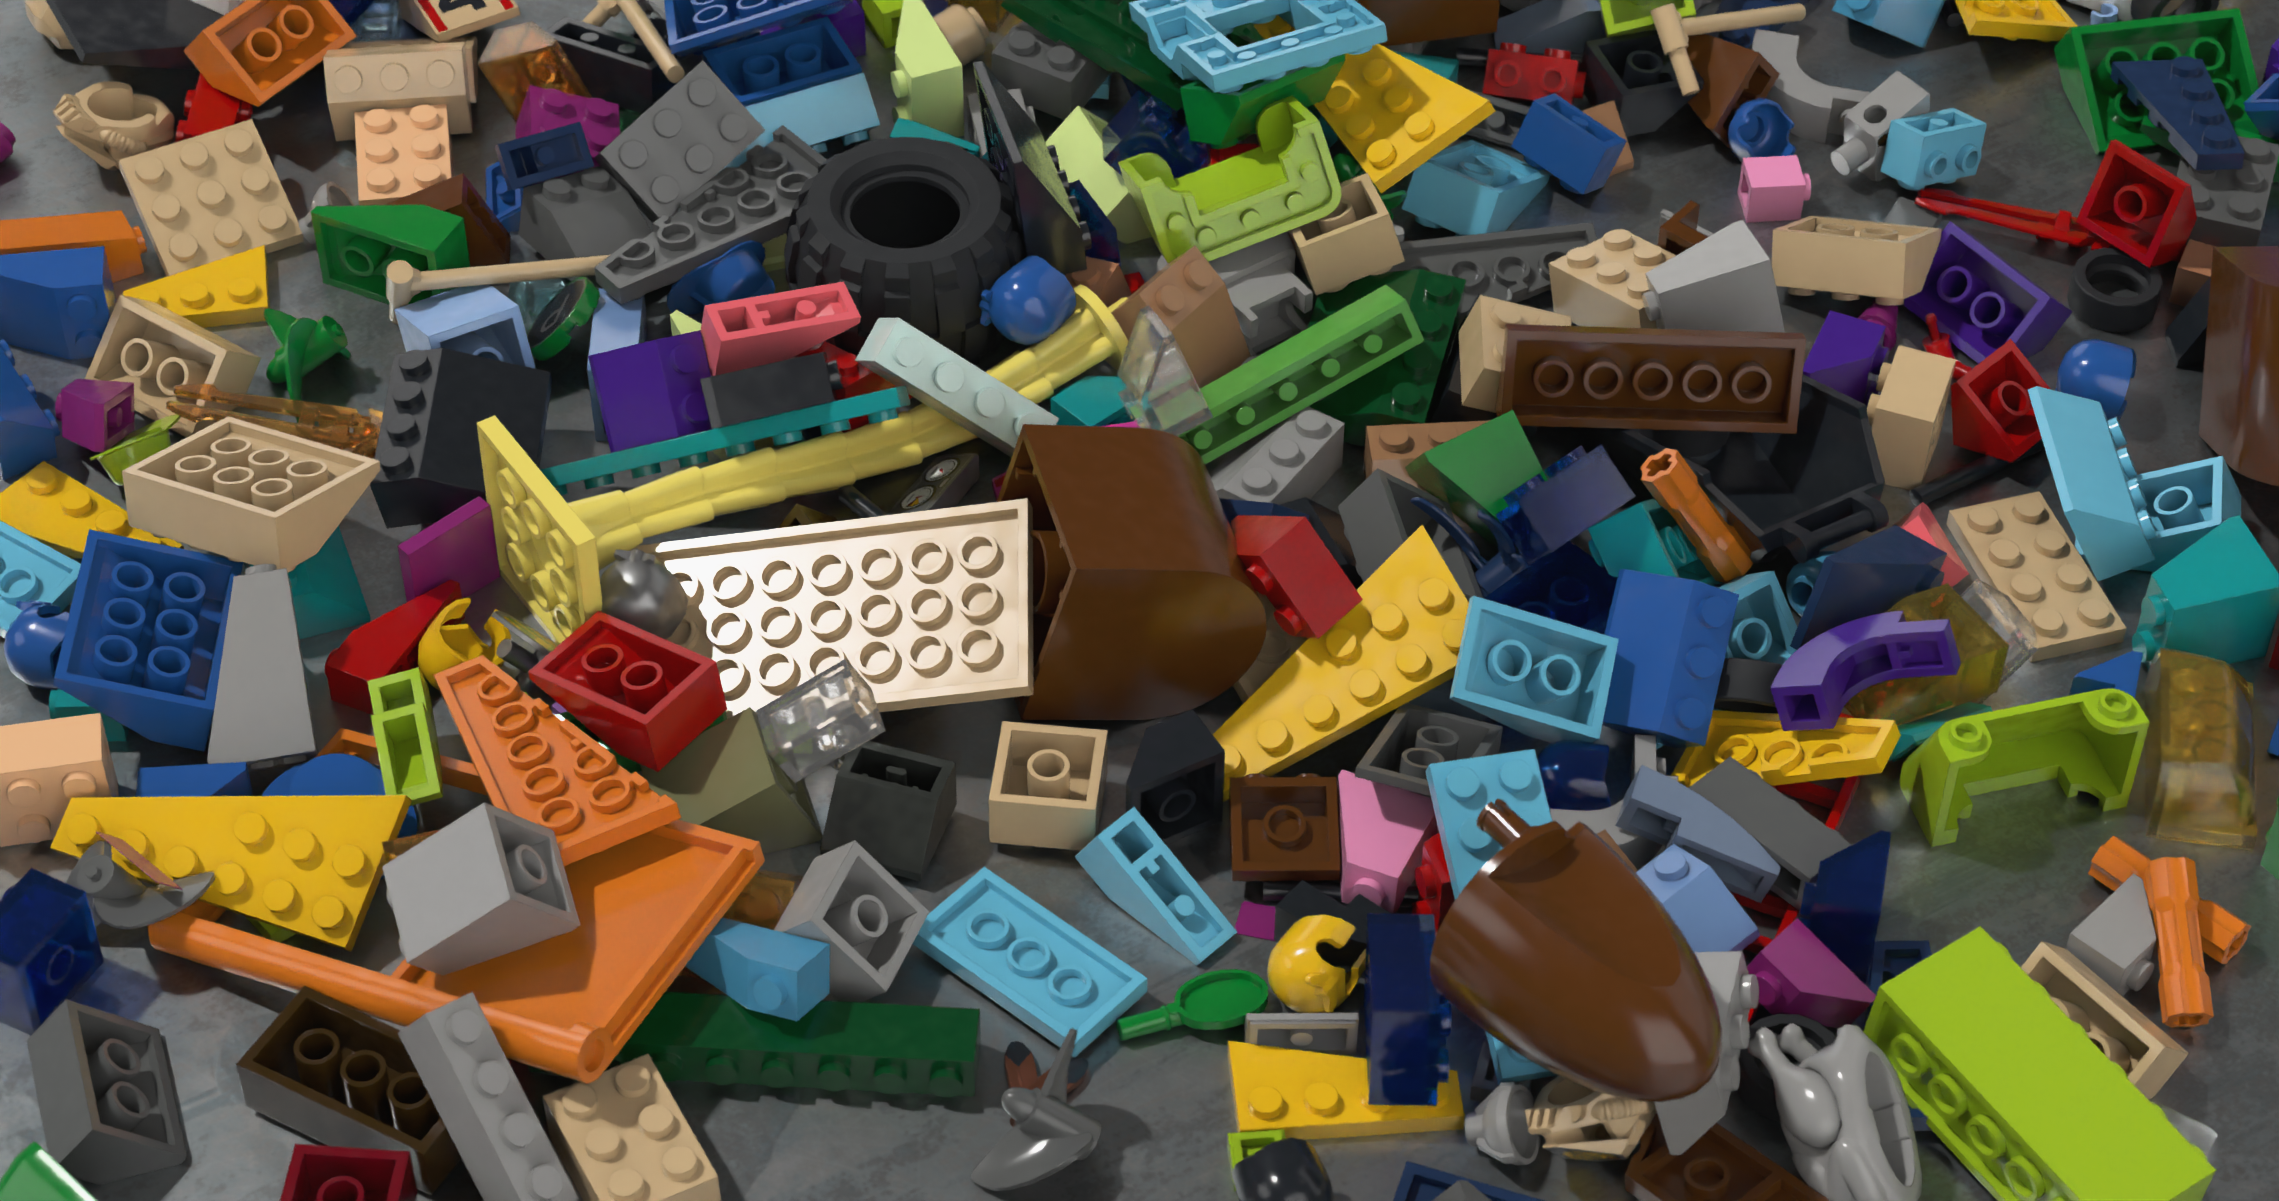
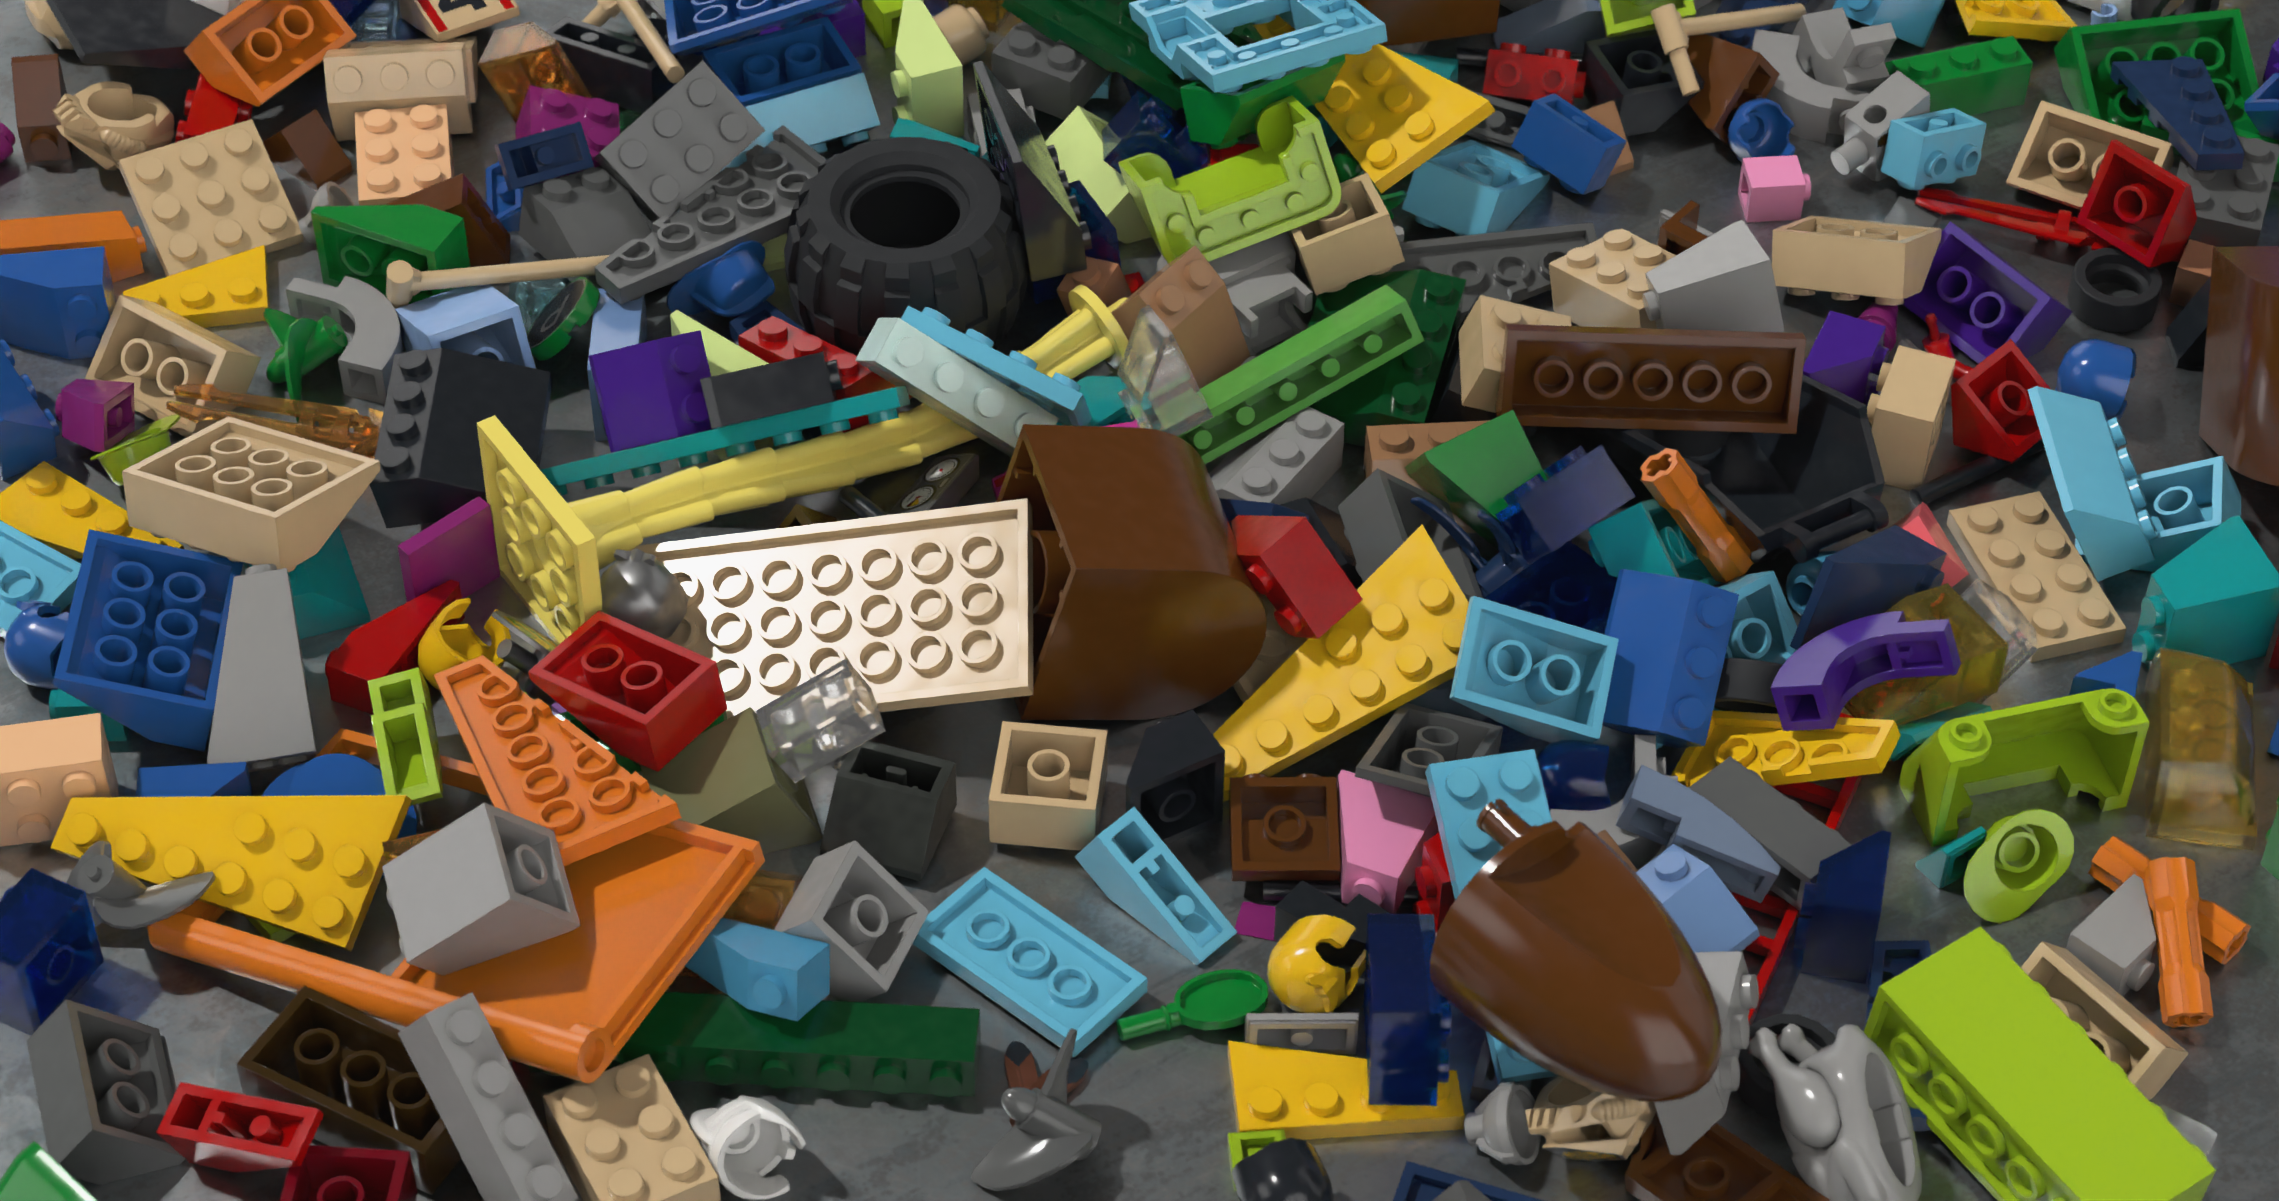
(37, 91): none -> reddish brown slope
(139, 860): sticker -> none
(237, 1129): none -> red slope
(309, 152): none -> reddish brown slope
(368, 324): none -> light grey arch
(746, 1143): none -> white helmet
(774, 326): coral slope -> none
(1028, 301): blue helmet -> none
(1055, 394): none -> medium azure plate
(1808, 980): magenta slope -> none
(1841, 55): none -> light grey arch
(1951, 860): none -> teal slope
(1971, 76): none -> green slope
(2017, 864): none -> lime piece
(2067, 150): none -> tan slope

